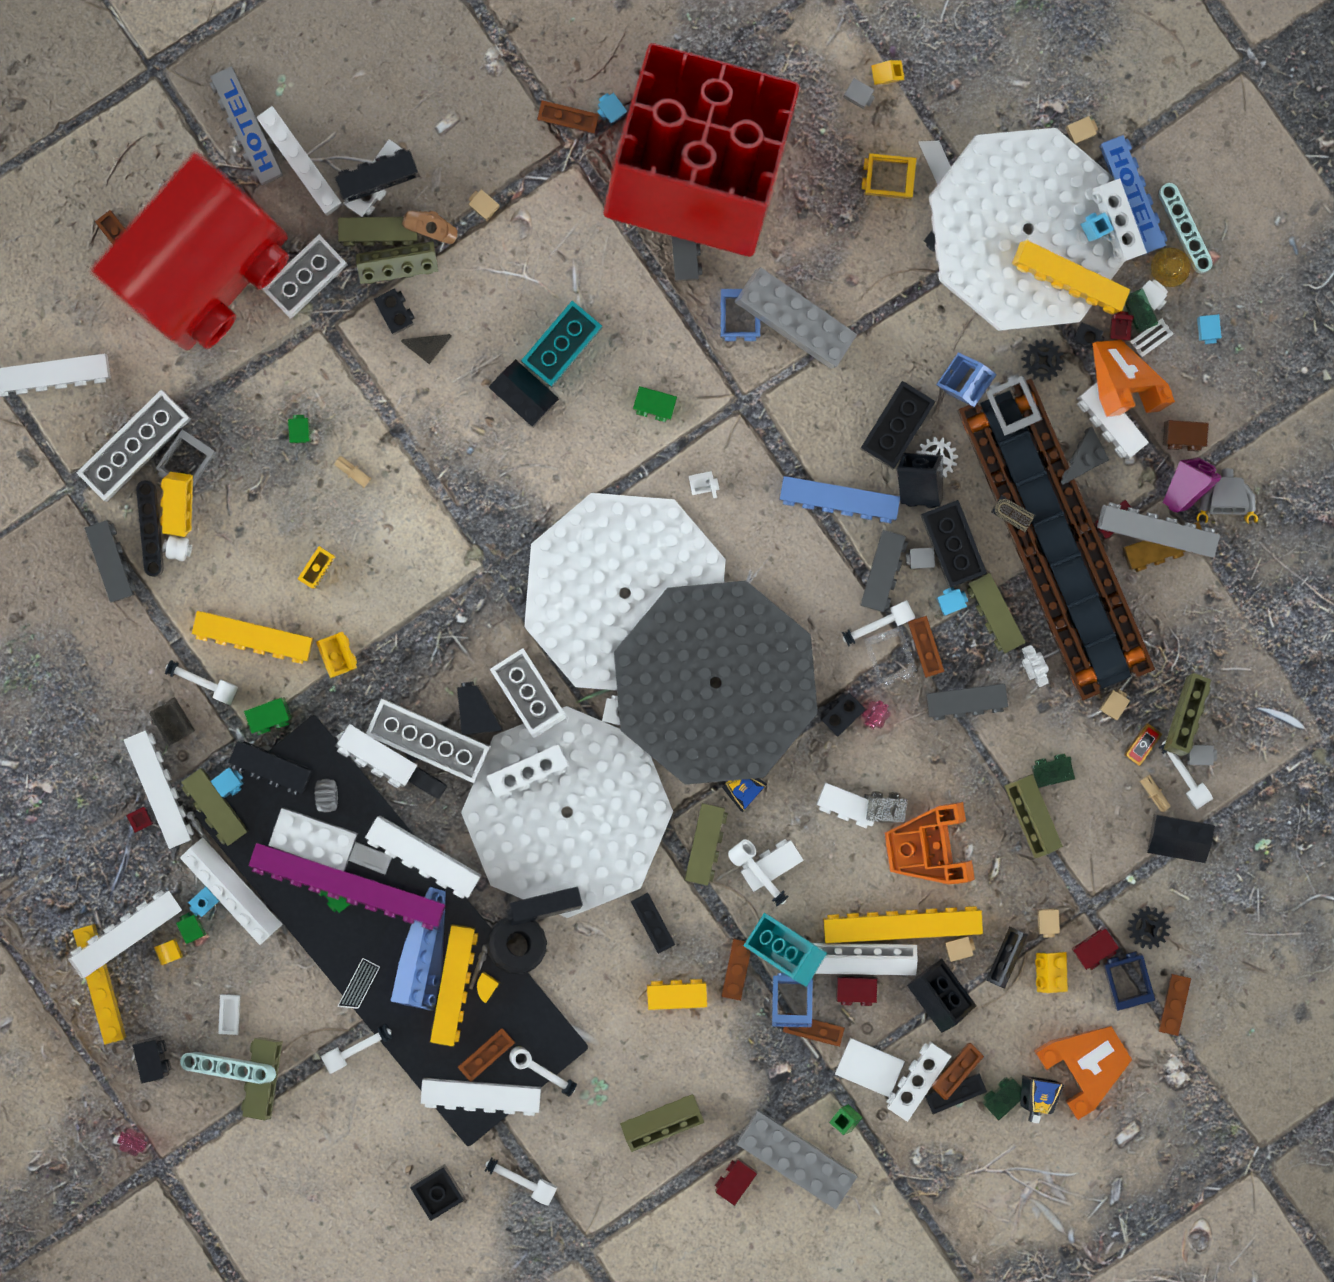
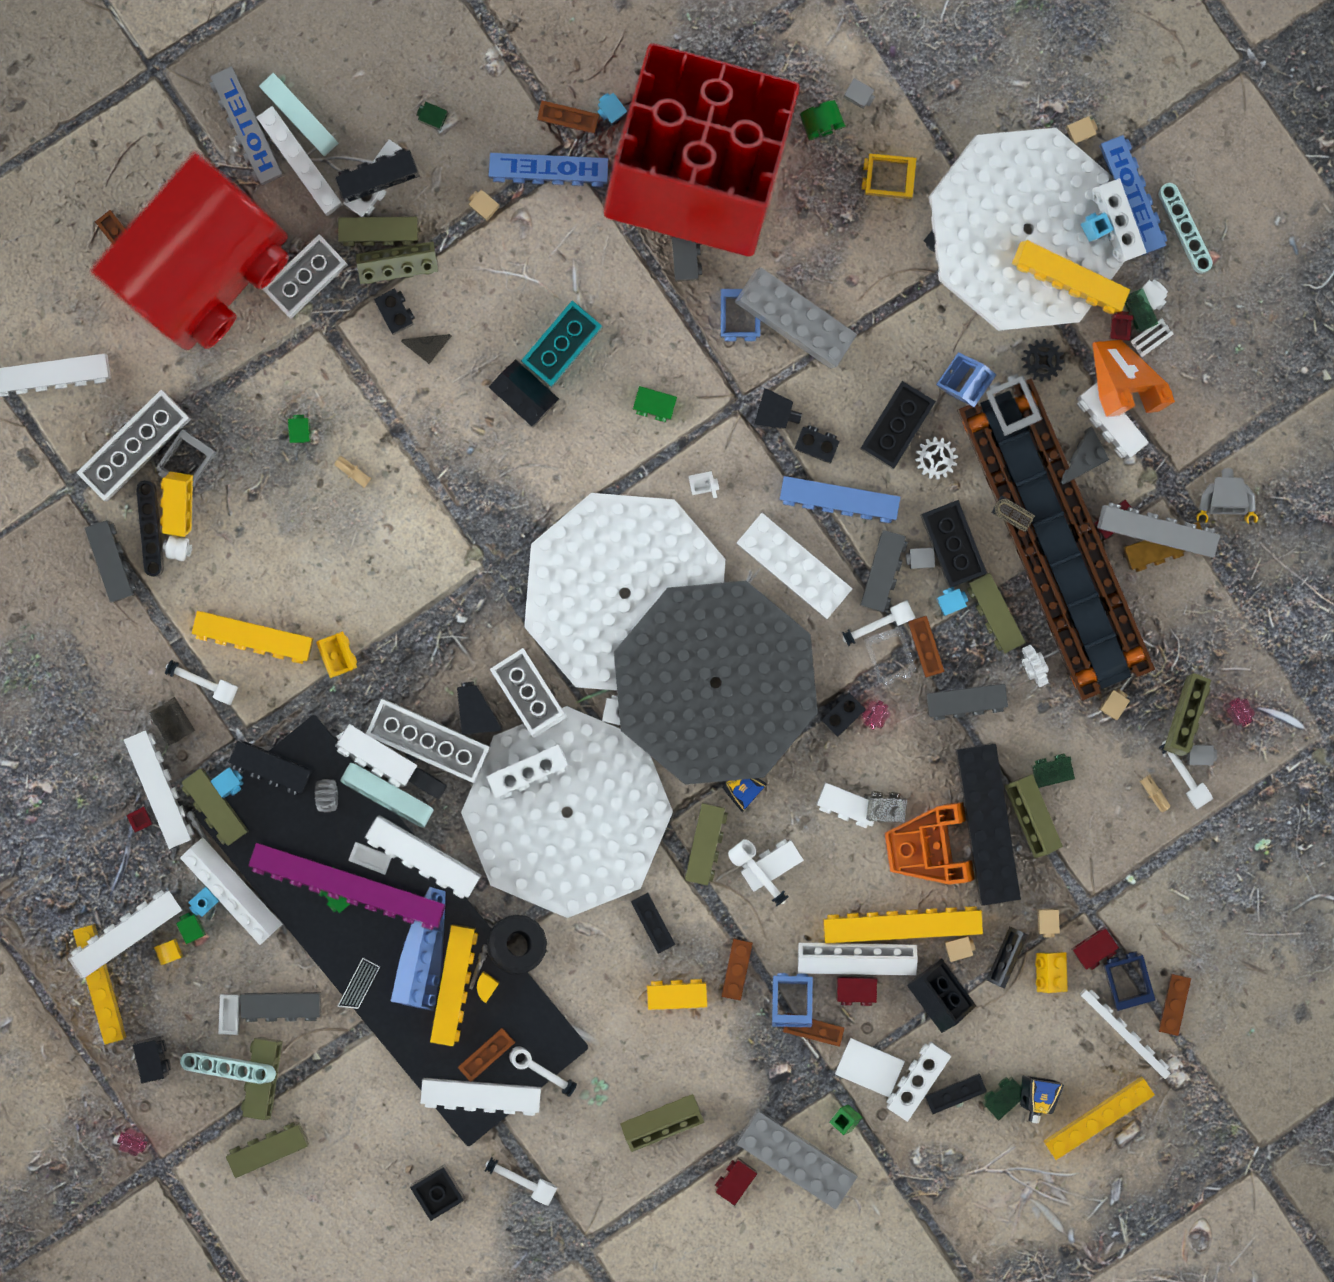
(267, 715): green brick -> none
(267, 1150): none -> olive brick
(280, 1005): none -> dark grey brick
(298, 114): none -> light aqua beam
(313, 839): white brick -> none
(316, 567): yellow brick -> none
(335, 1058): white piece -> none
(386, 795): none -> light aqua beam
(417, 222): medium nougat piece -> none
(432, 115): none -> dark green brick
(544, 906): black brick -> none
(548, 168): none -> medium blue brick
(775, 411): none -> black torso
(785, 949): teal brick -> none
(794, 566): none -> white brick
(815, 449): none -> black brick
(822, 120): none -> green brick
(887, 72): yellow brick -> none
(921, 480): black slope -> none
(935, 158): white sticker -> none
(957, 1071): dark orange plate -> none
(988, 824): none -> black brick
(1079, 337): black brick -> none
(1094, 1061): orange wedge -> none
(1099, 1118): none -> yellow brick
(1132, 1038): none -> white plate
(1143, 744): slope -> none
(1157, 923): black gear -> none
(1170, 267): clear yellow plate -> none
(1180, 838): black slope -> none
(1185, 434): reddish brown brick -> none
(1190, 482): magenta slope -> none
(1209, 328): medium azure brick -> none
(1240, 711): none -> clear pink piece

